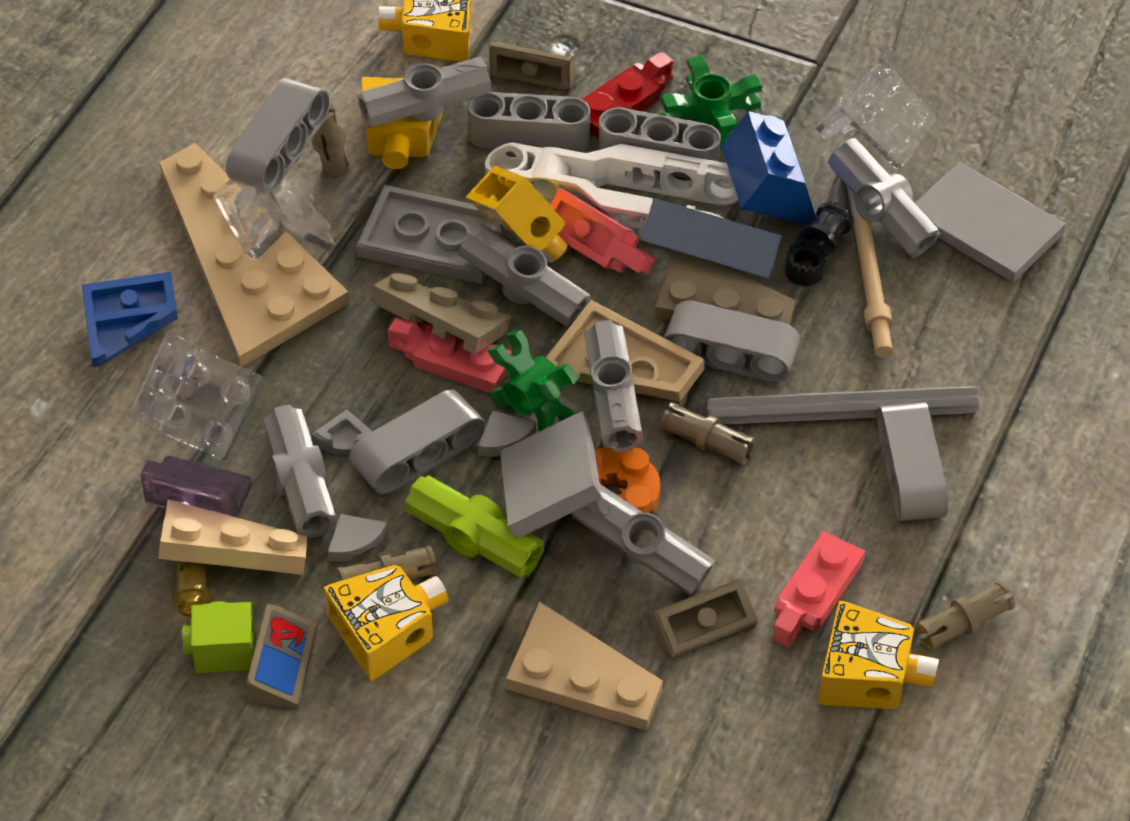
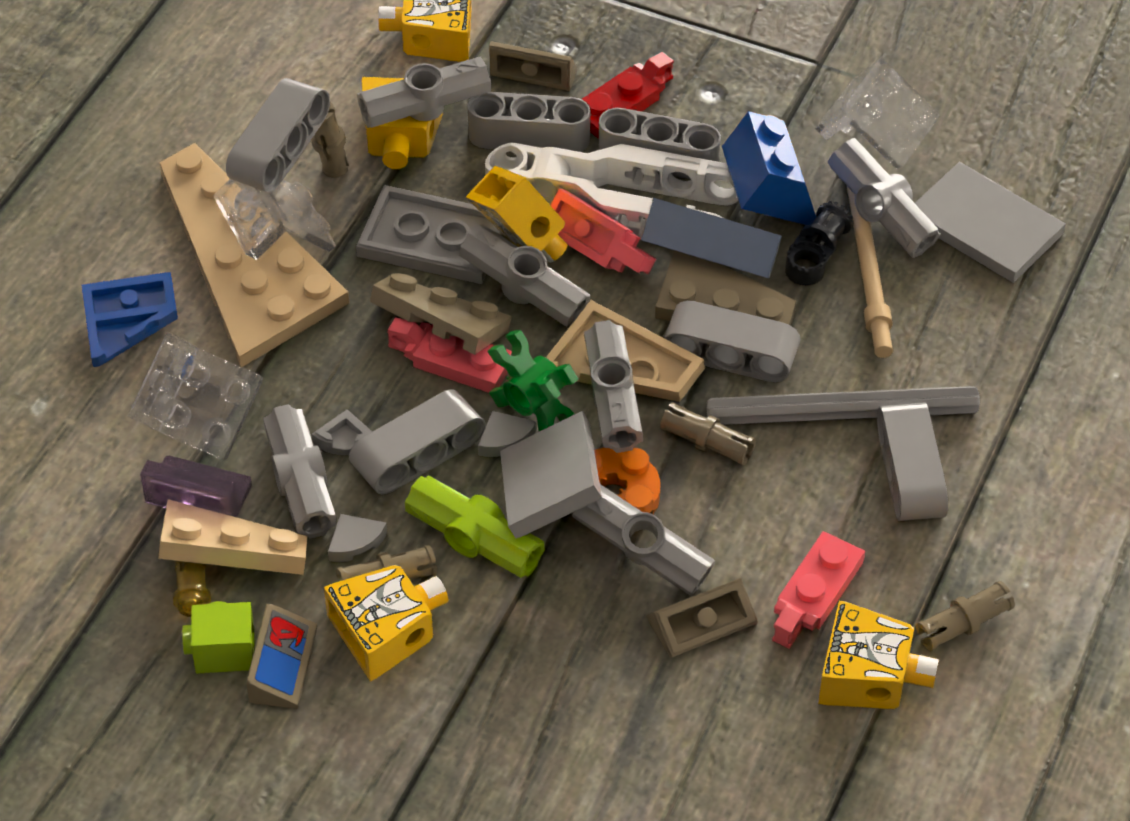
(581, 672): tan wing -> none
(712, 98): green pin -> none

